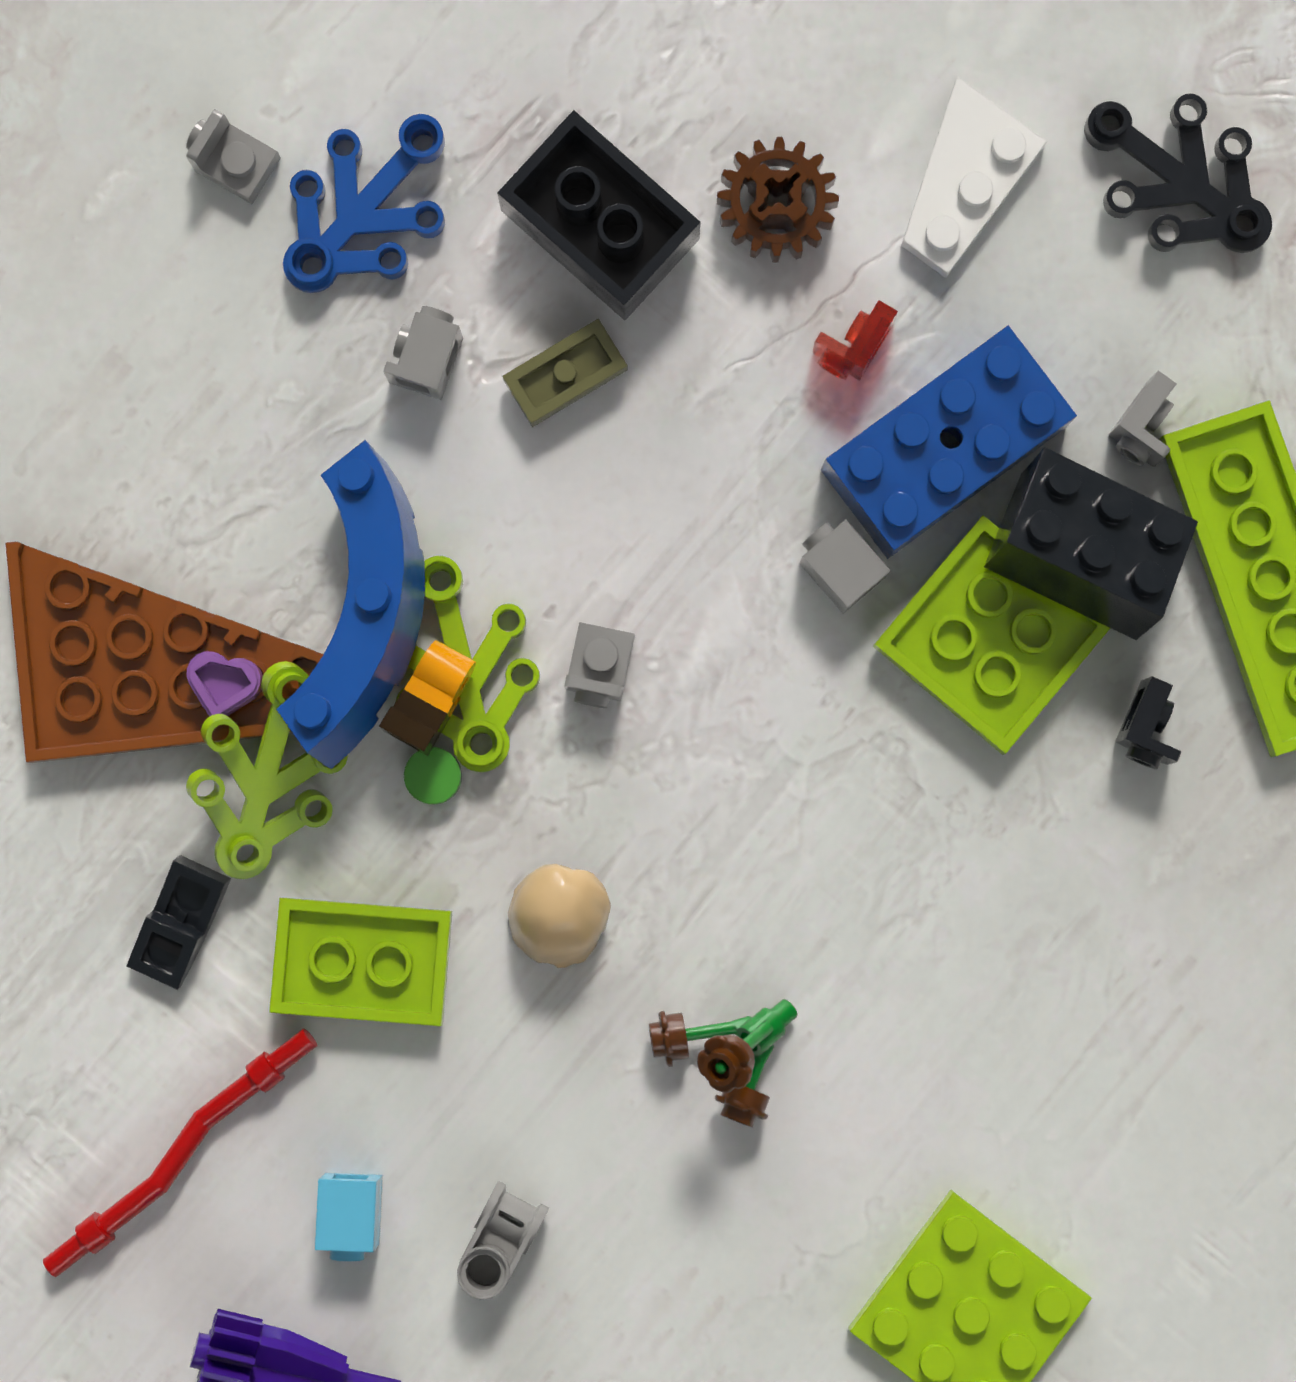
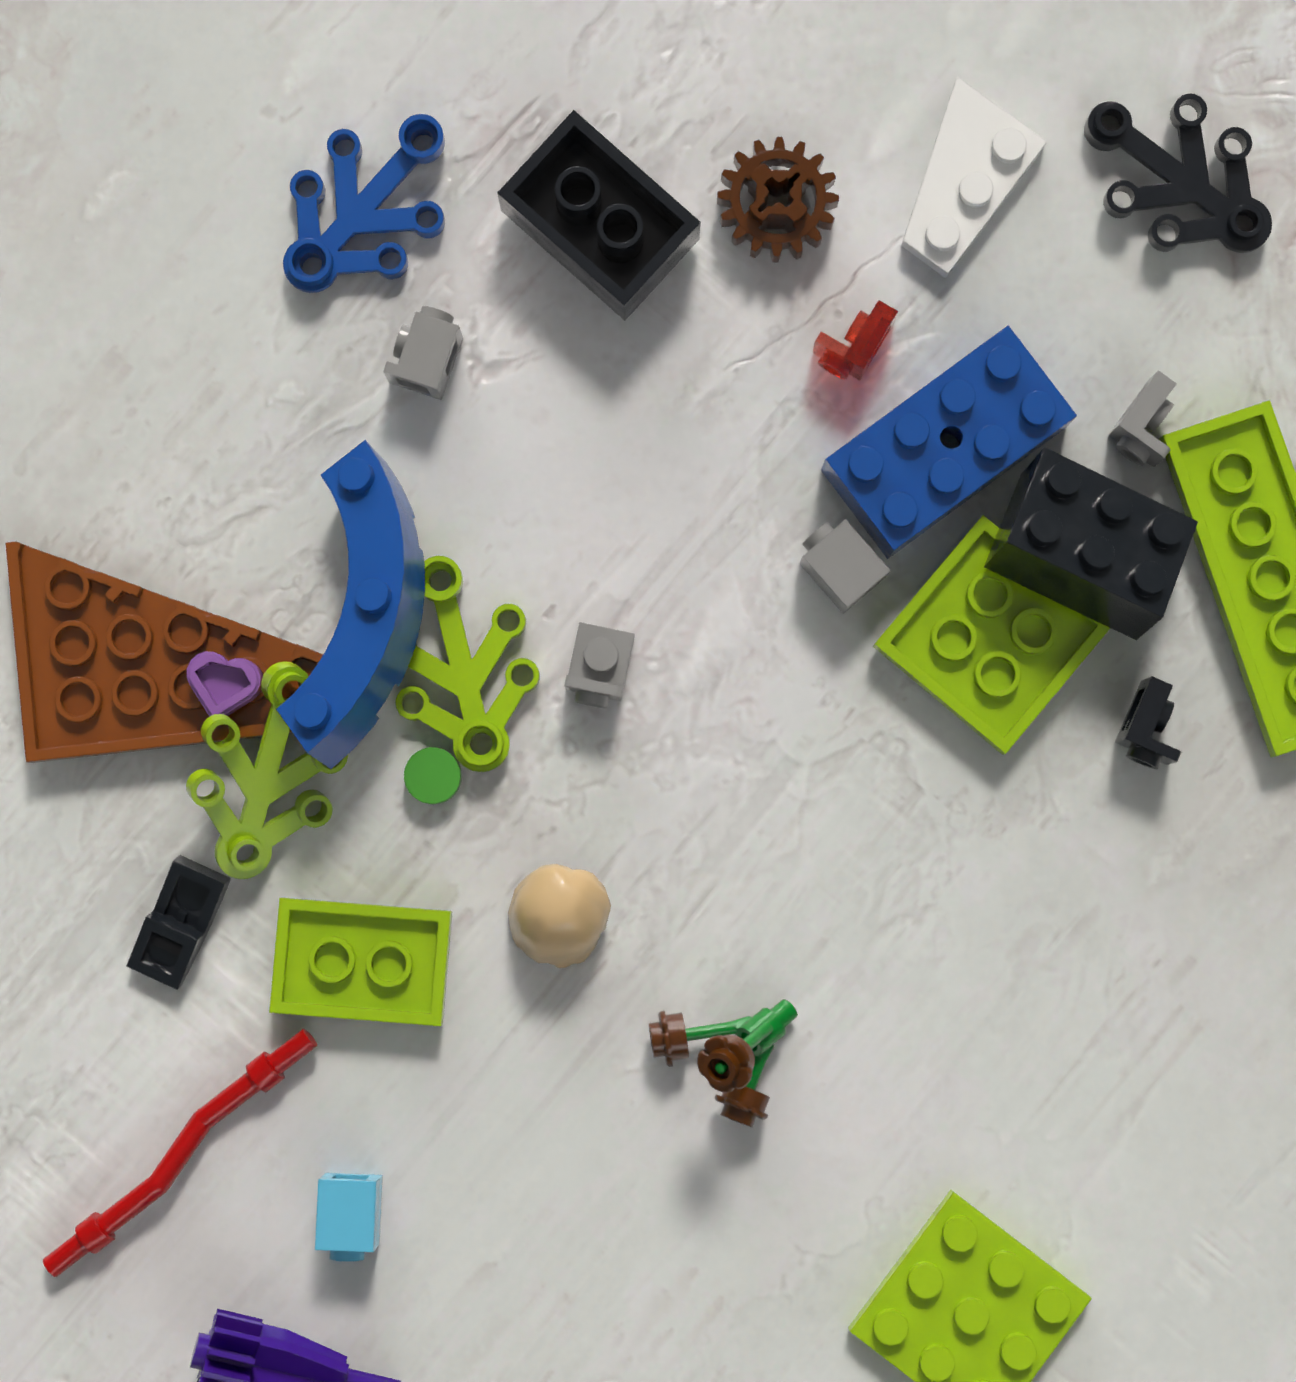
(230, 156): light grey bracket -> none
(429, 697): leg -> none
(500, 1238): light grey piece -> none
(565, 372): olive plate -> none

